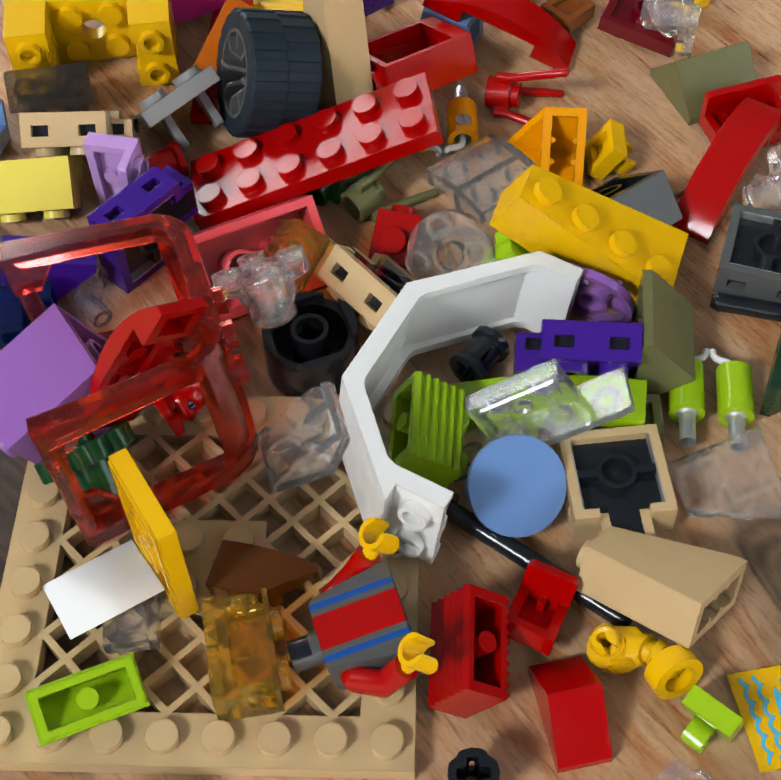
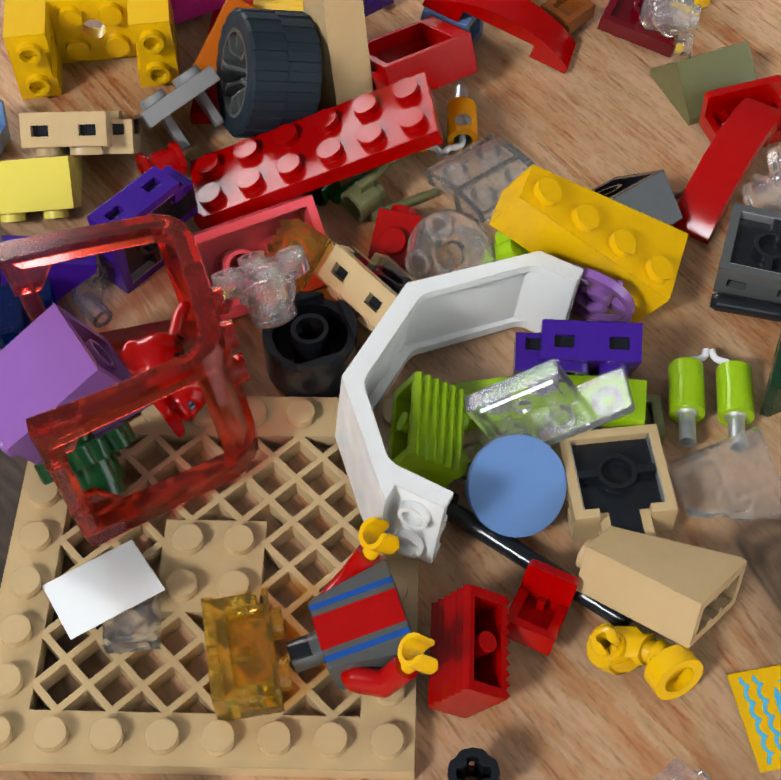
(50, 88): clear smoke bracket -> none
(86, 699): lime slope -> none
(113, 162): lavender bracket -> none
(138, 340): red slope -> none
(153, 533): yellow tile -> none
(249, 567): reddish brown slope -> none
(305, 439): clear slope -> none
(479, 355): black bush -> none
(505, 91): red plant -> none
(555, 141): light orange slope -> none
(572, 713): red slope -> none
(609, 151): yellow tile -> none
(666, 337): olive slope -> none
(709, 719): lime tile -> none

